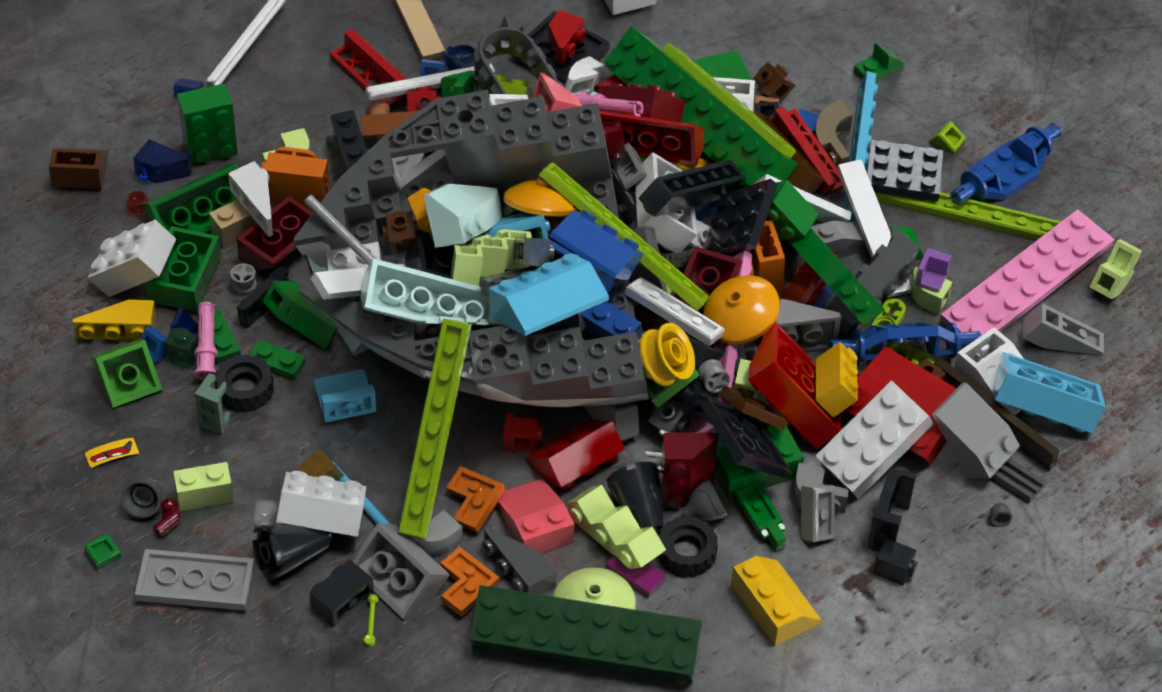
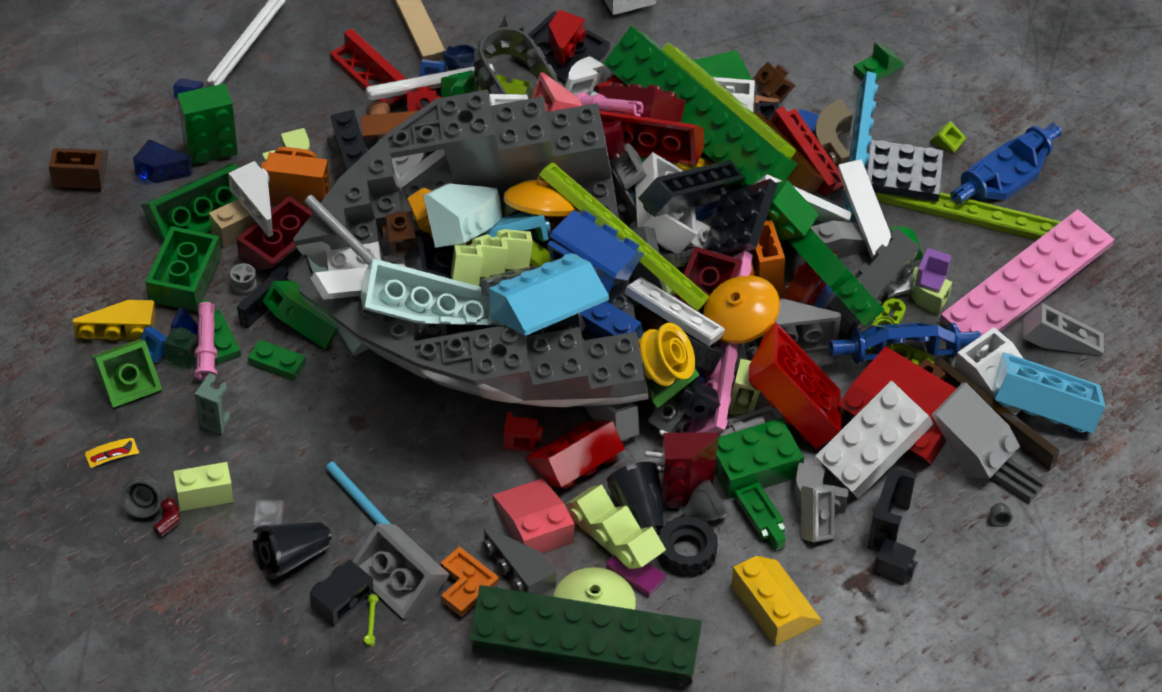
(102, 551): green tile -> none
(131, 258): white brick -> none
(135, 200): clear red plate -> none
(194, 579): light grey plate -> none
(240, 366): black tyre -> none
(320, 465): pearl gold brick -> none
(321, 503): white brick -> none
(345, 395): medium azure bracket -> none
(435, 428): lime tile -> none
(442, 536): light grey brick -> none
(479, 494): orange plate -> none
(532, 251): dark grey slope -> none
(713, 376): light grey wheel -> none
(745, 439): black plate -> none
(753, 407): reddish brown tile -> none
(836, 379): yellow brick -> none
(1117, 271): yellowish green brick -> none

